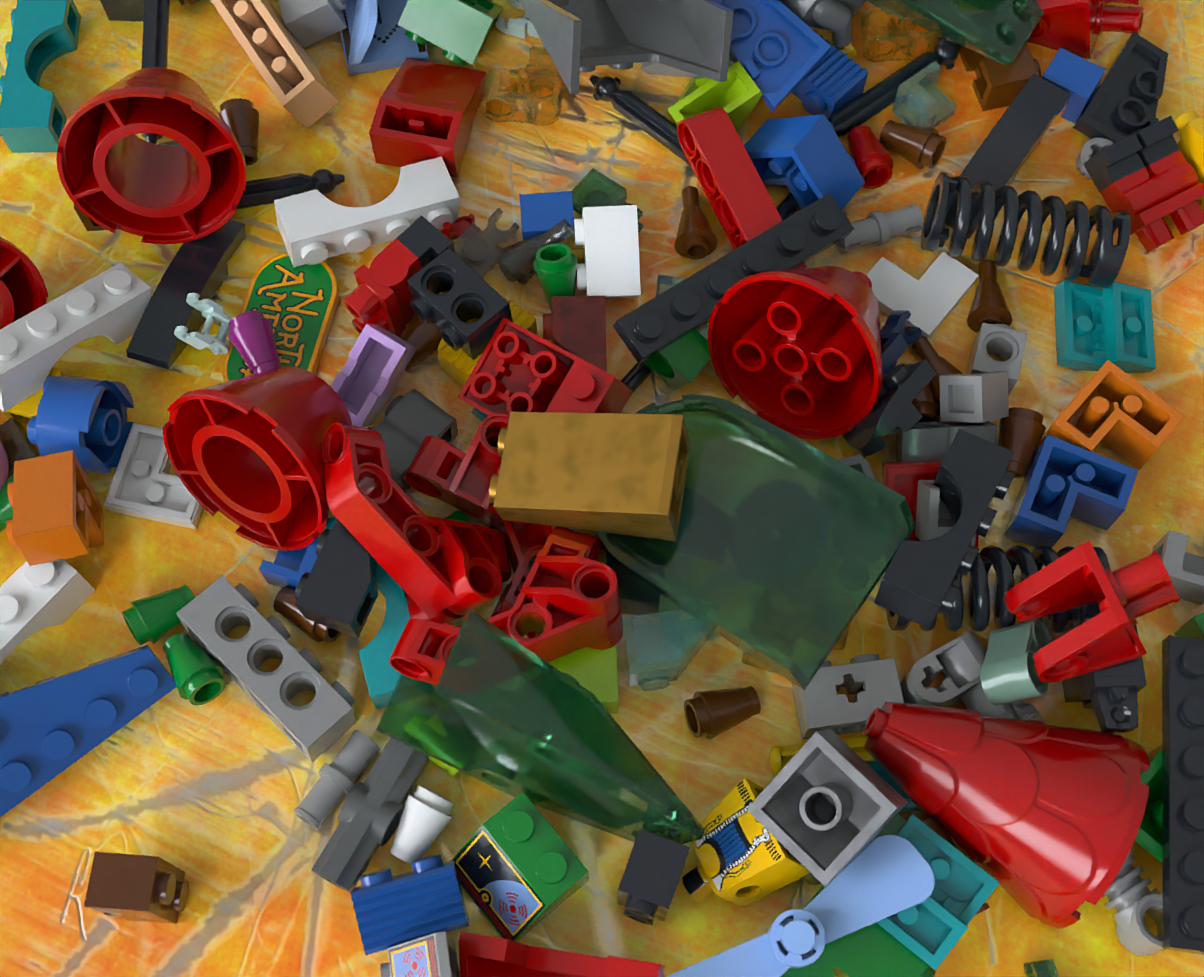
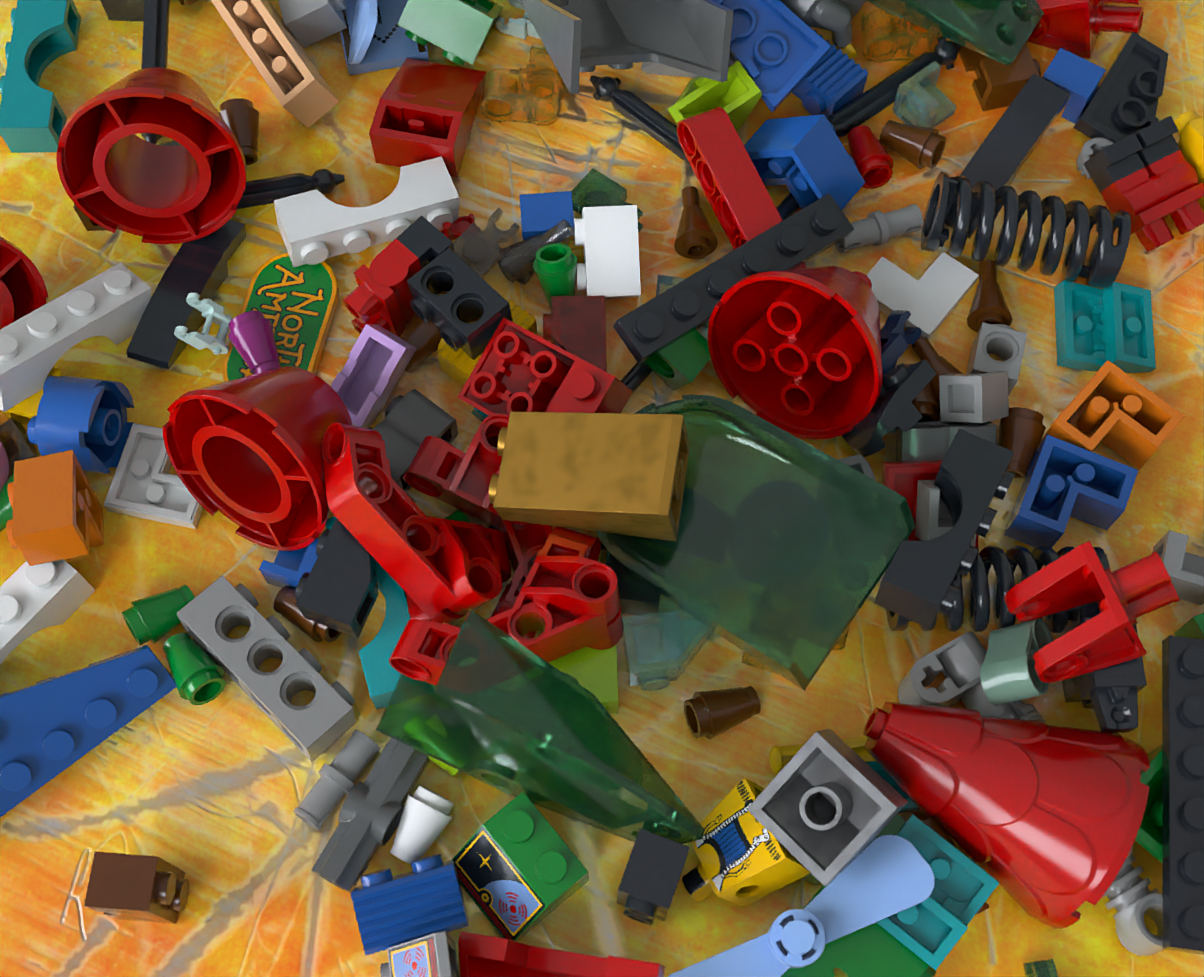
(866, 676): light grey brick -> none

